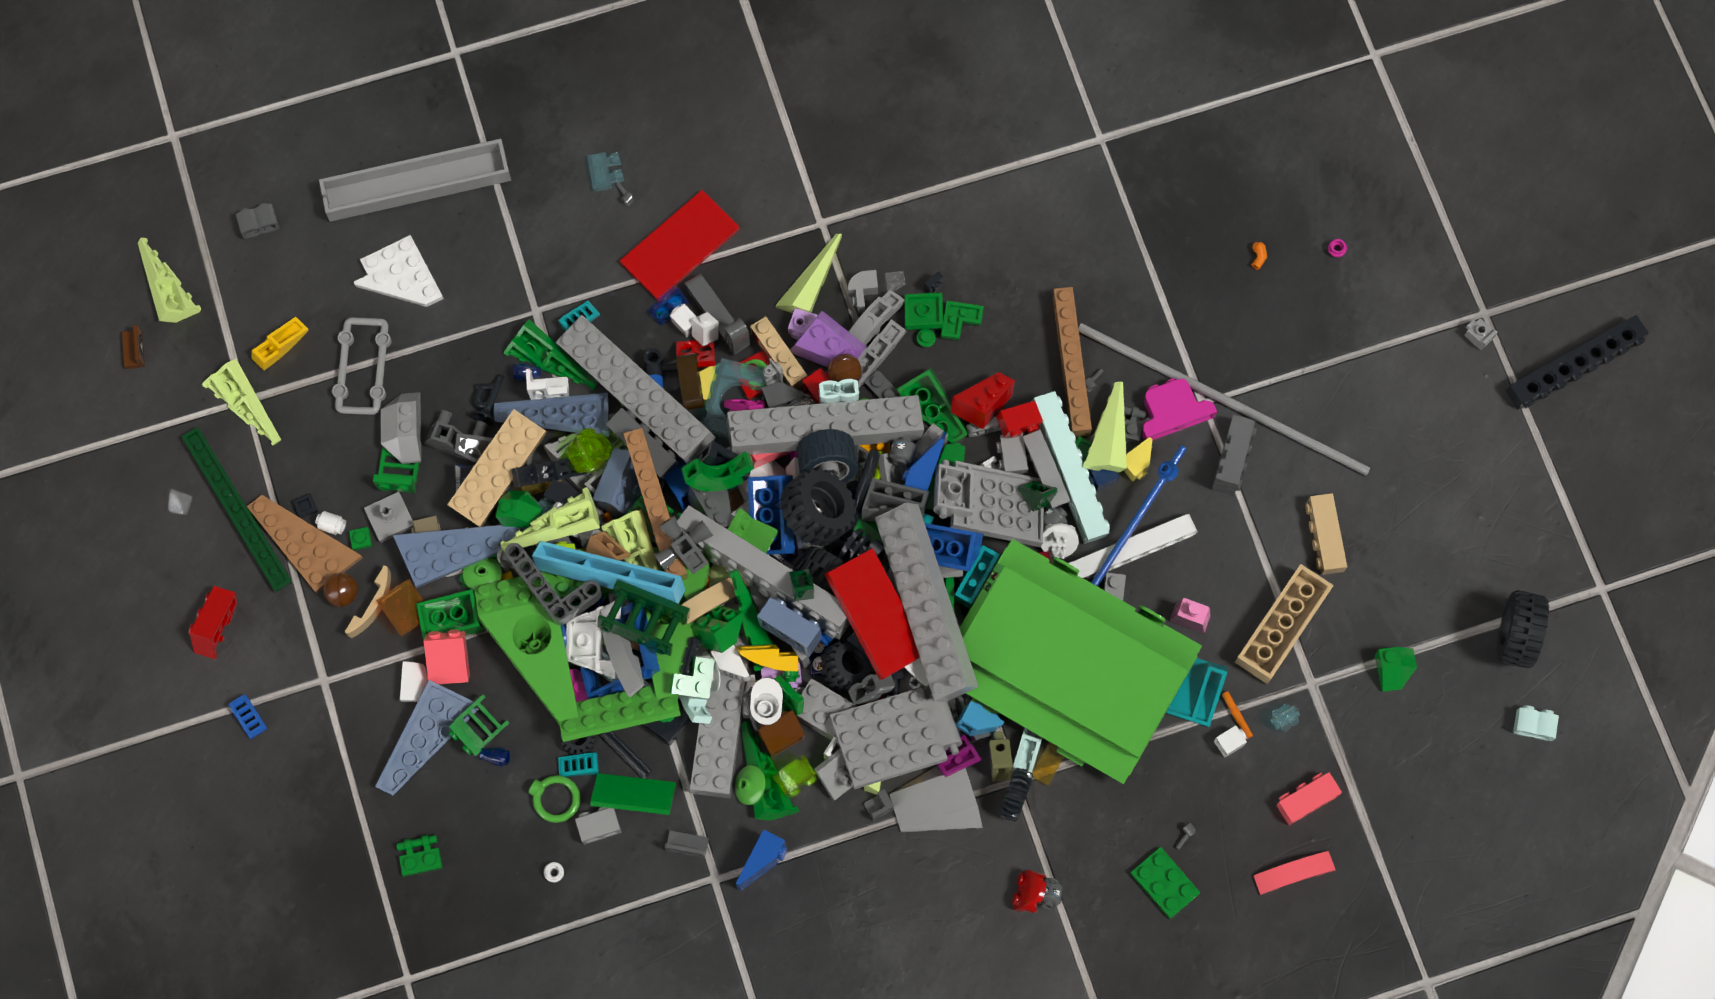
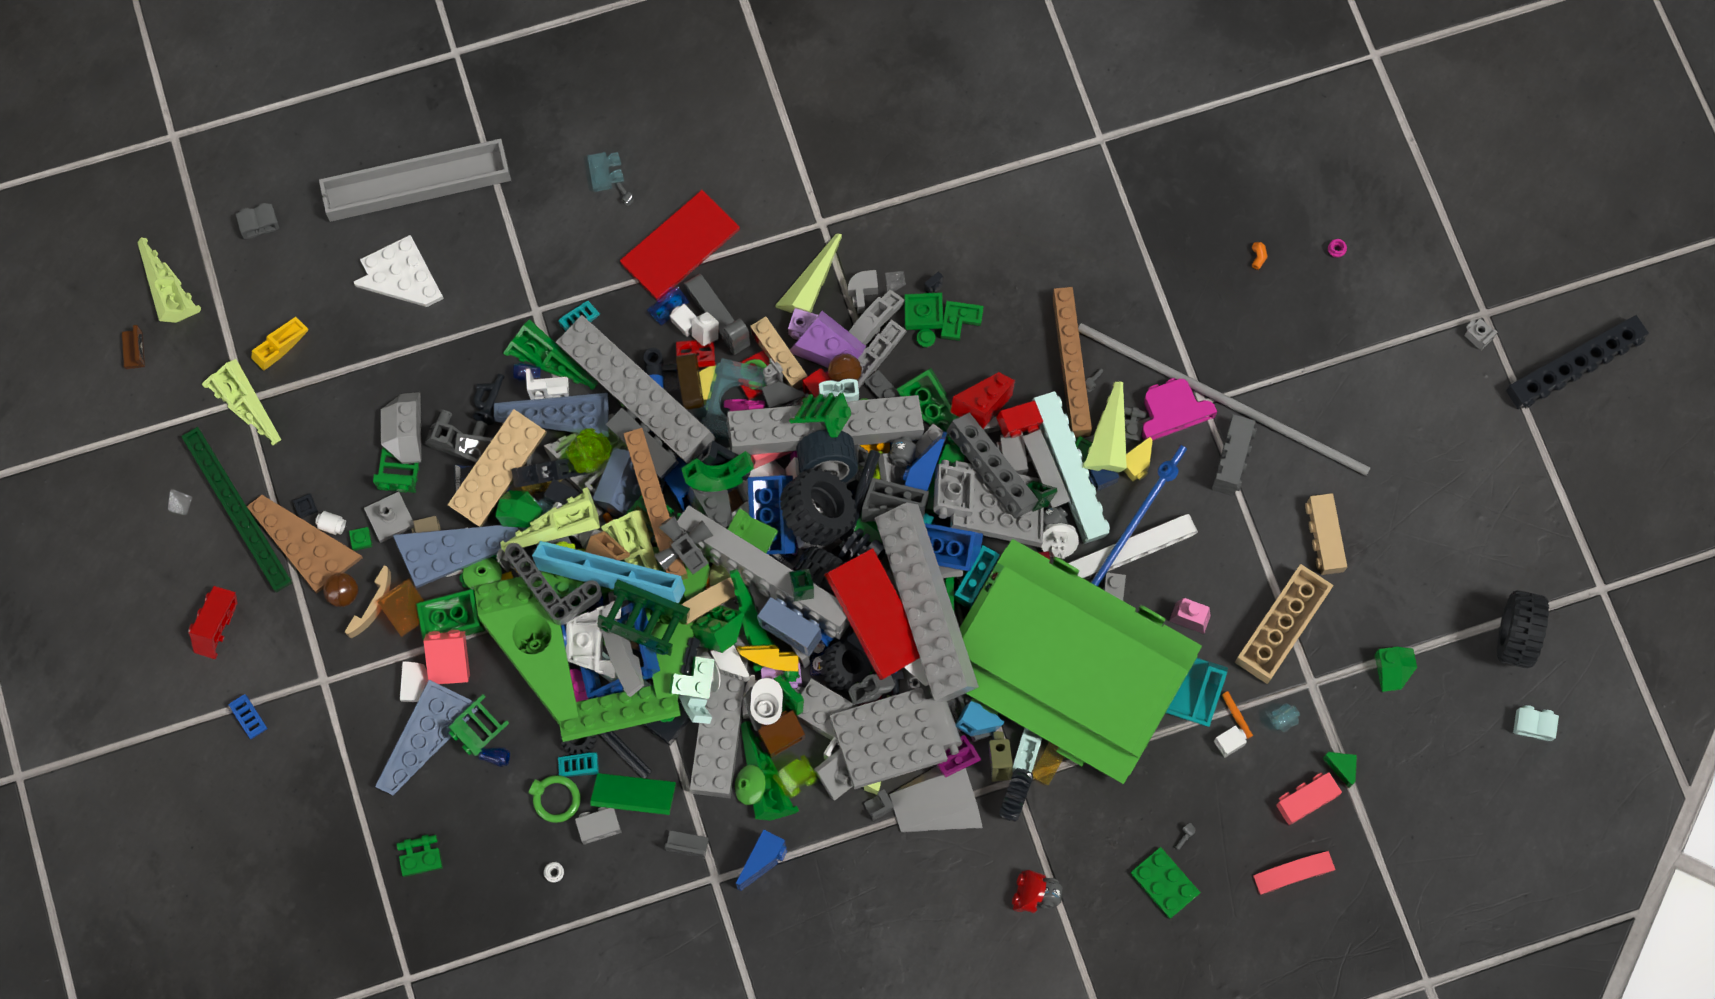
(377, 392): light grey bar -> none
(829, 409): none -> green plate
(992, 465): none -> dark grey brick
(1343, 765): none -> green slope

